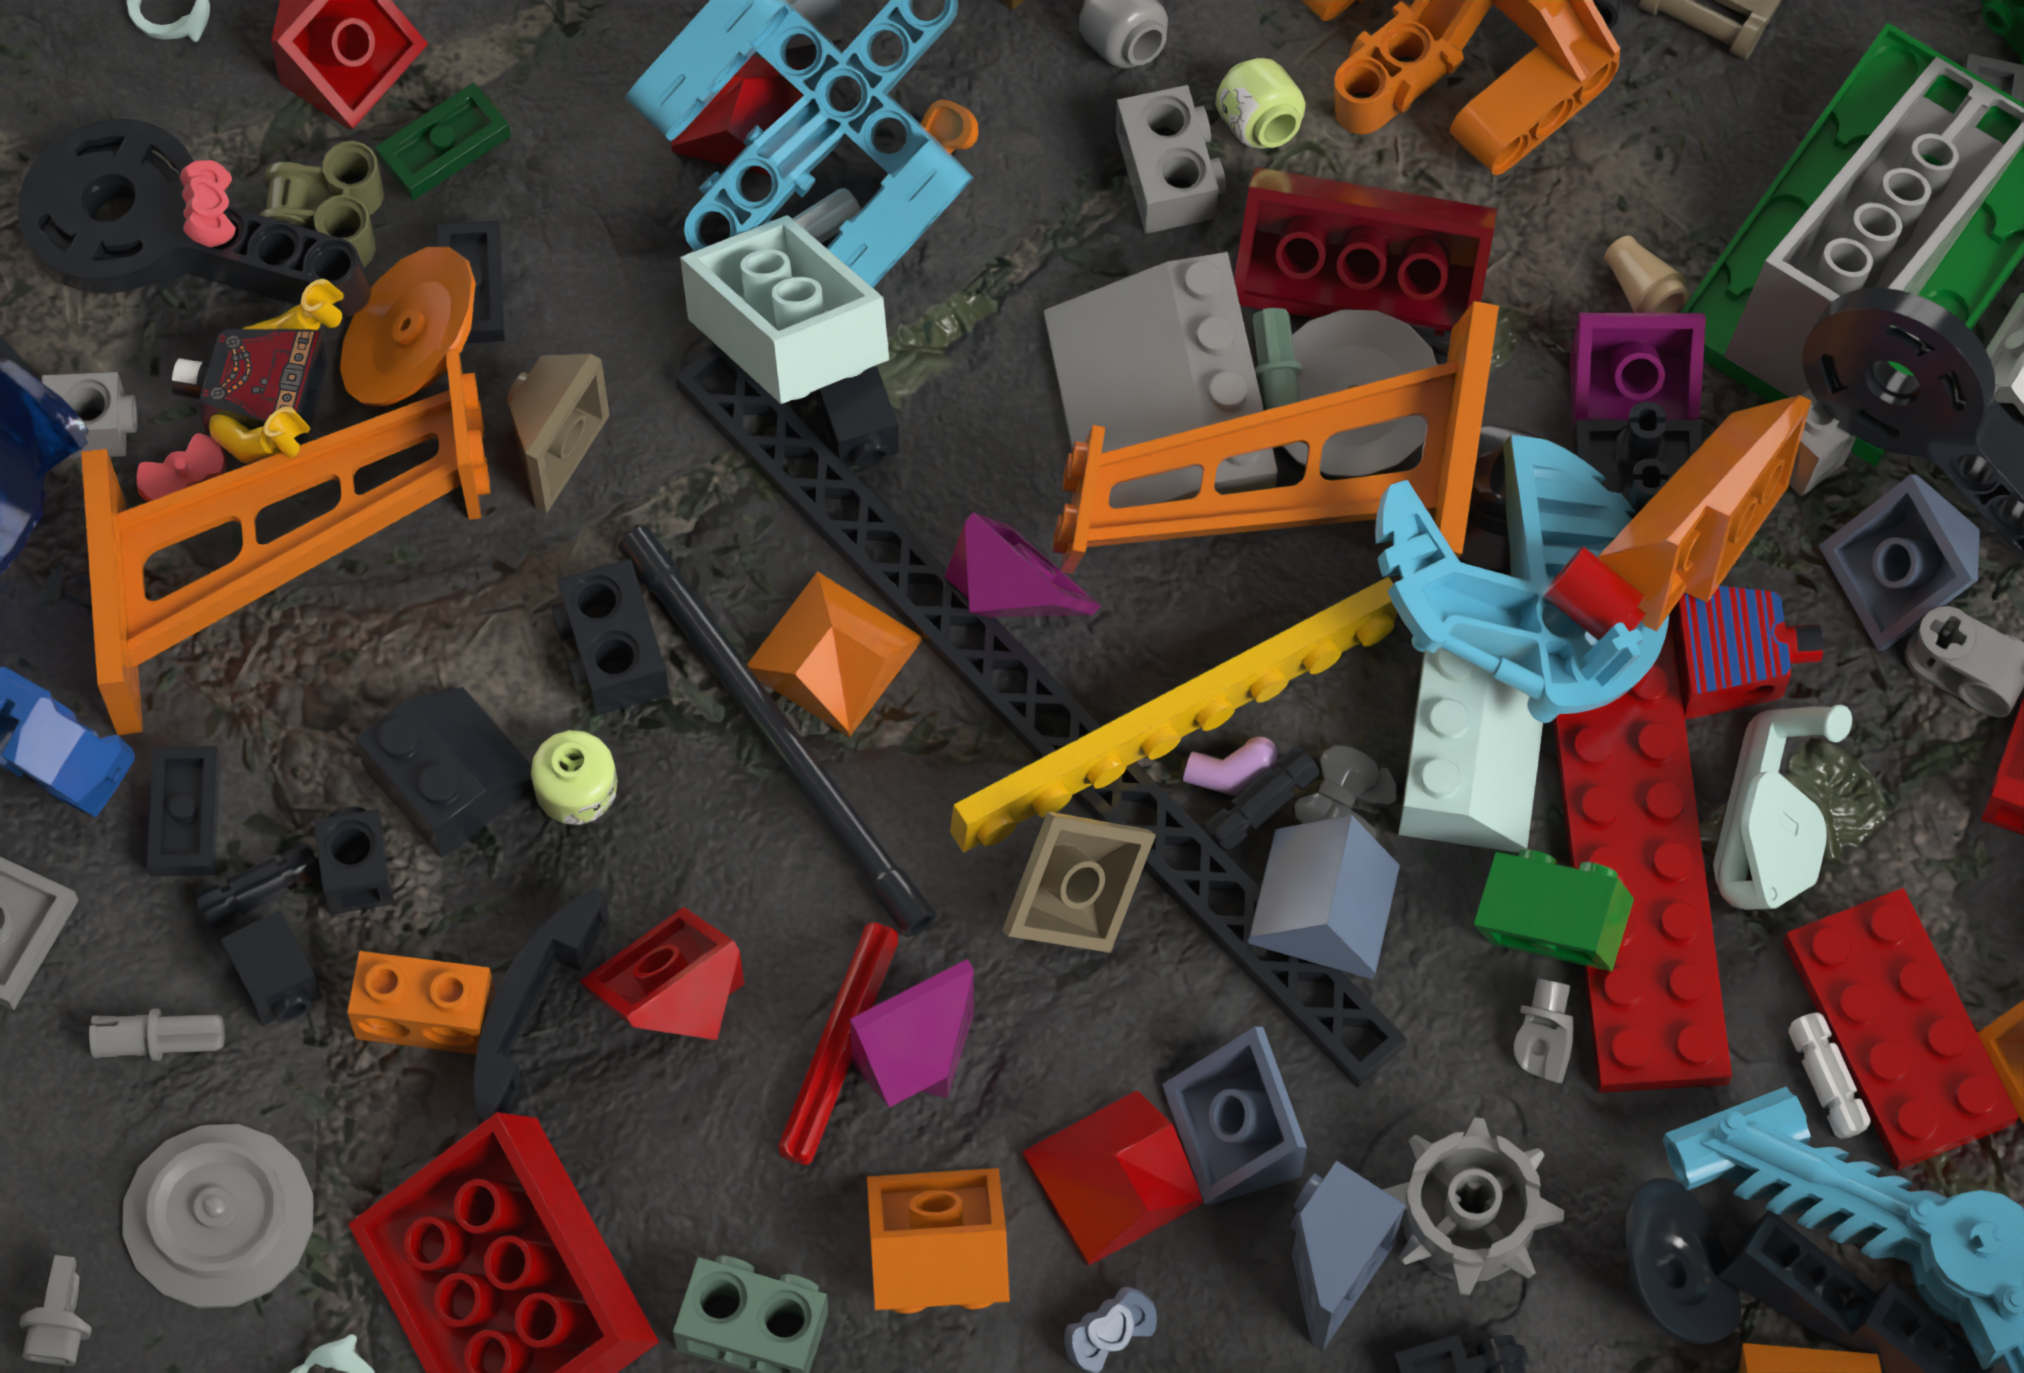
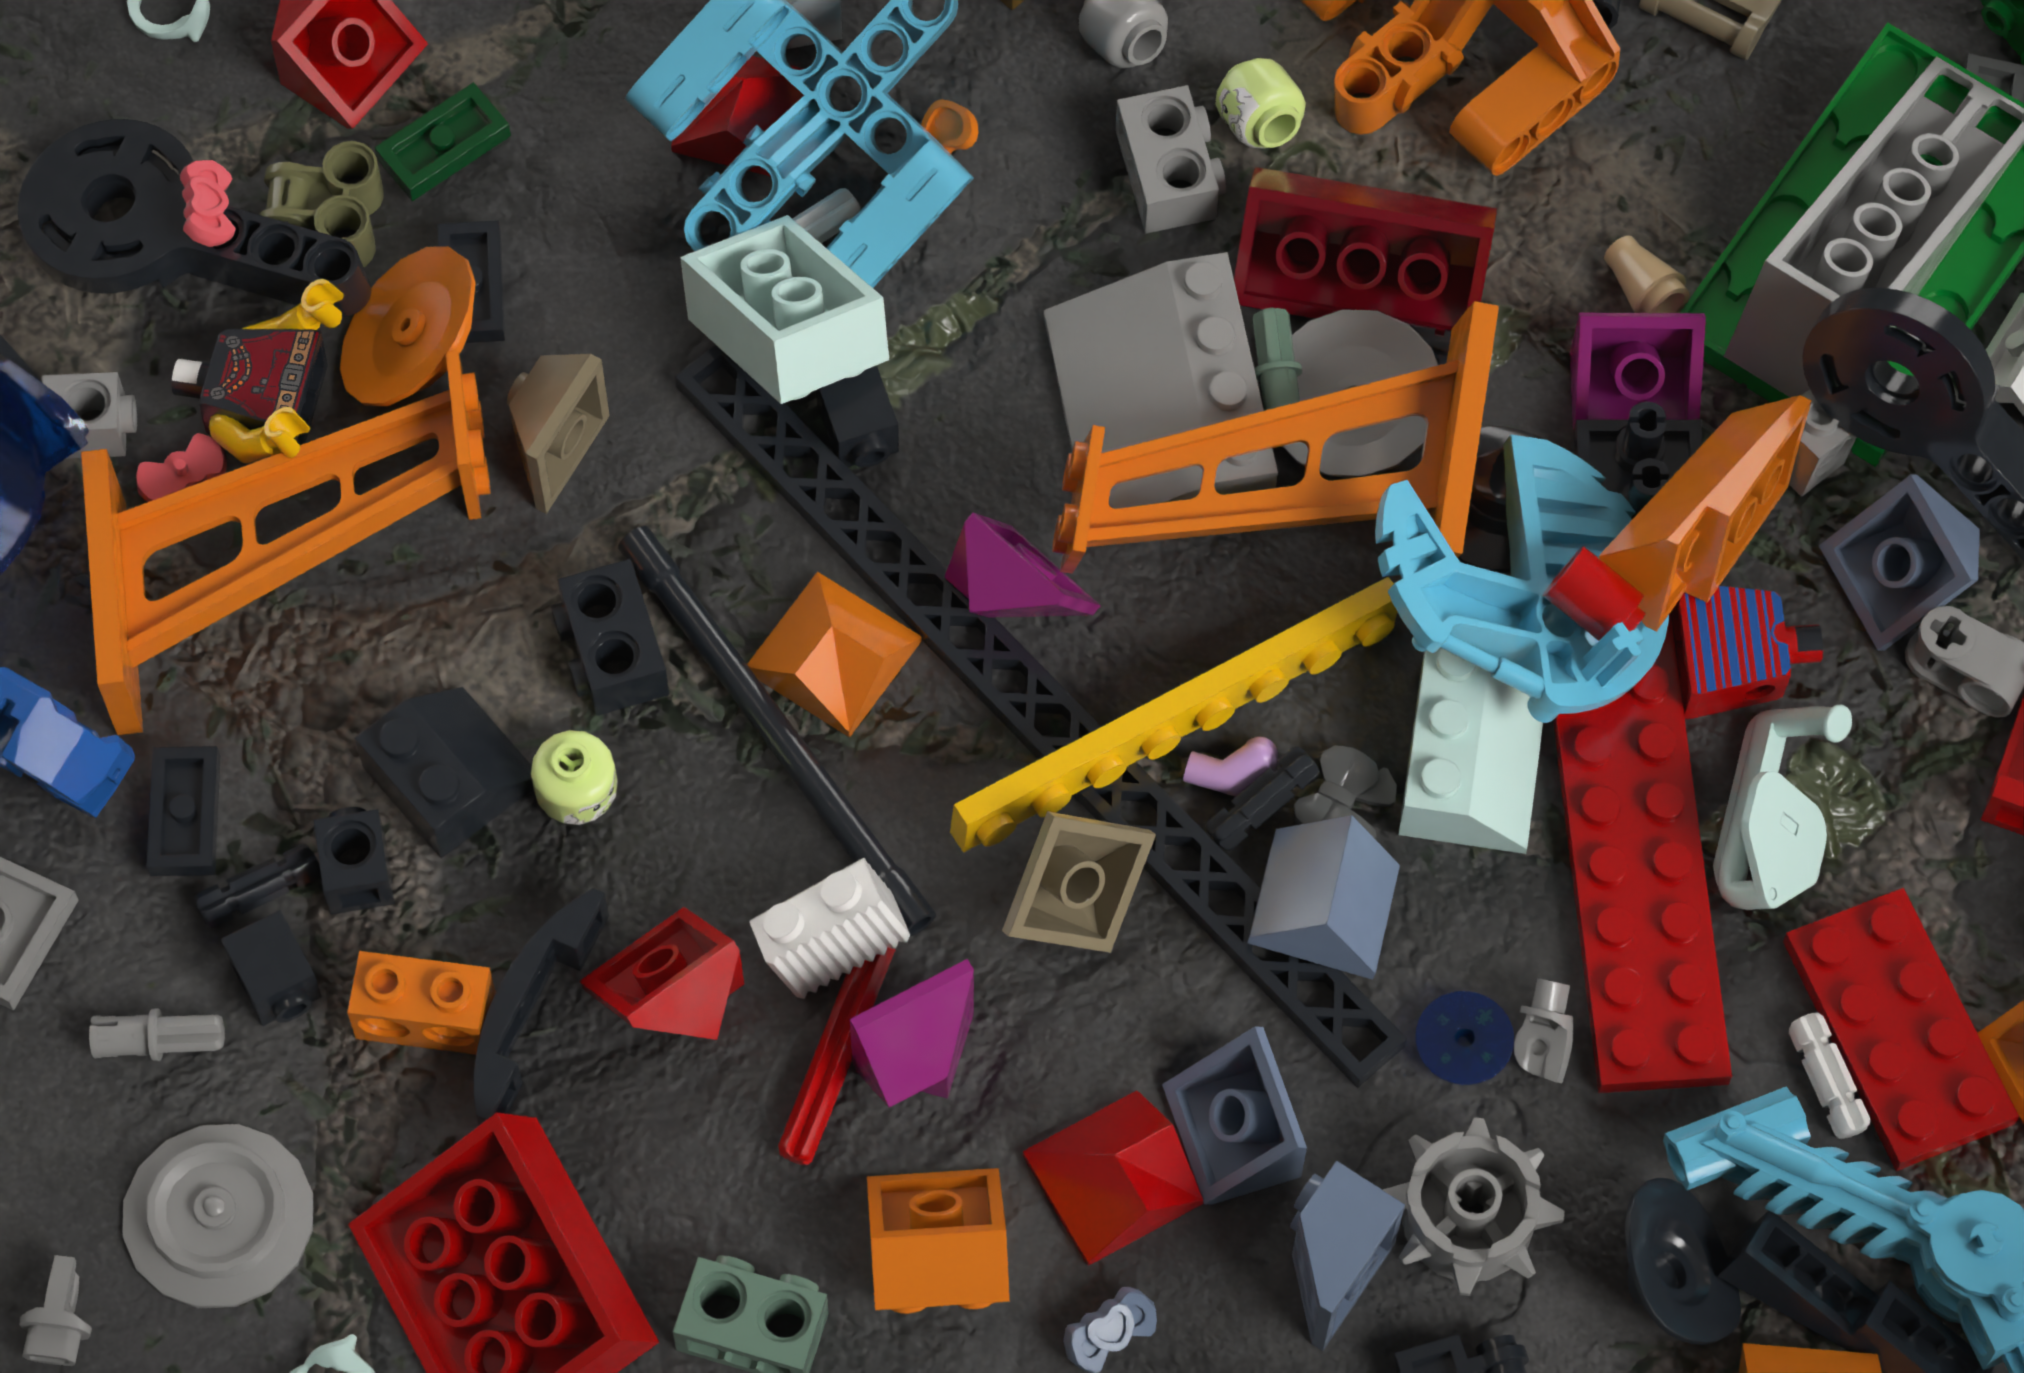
(830, 928): none -> white brick
(1464, 1038): none -> clear blue piece
(1554, 909): green brick -> none

